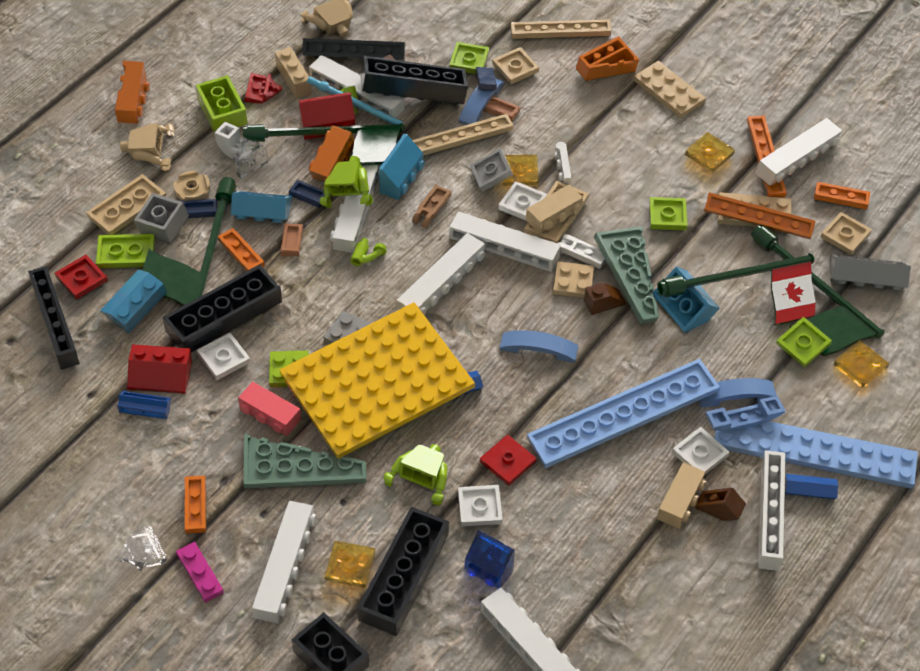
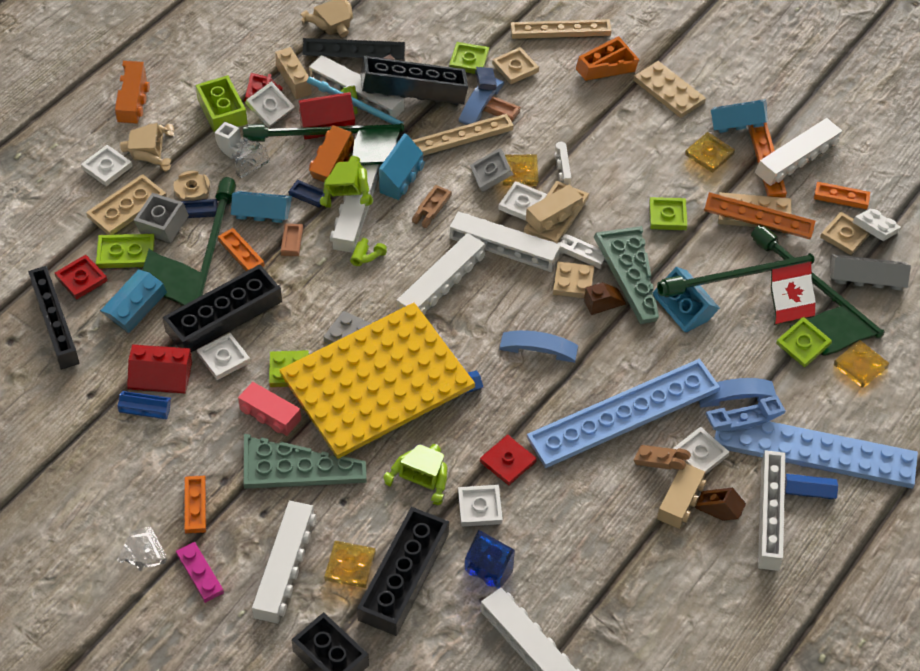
(106, 165): none -> white plate
(269, 104): none -> white plate
(661, 457): none -> medium nougat hinge
(739, 115): none -> dark azure slope
(876, 224): none -> white plate

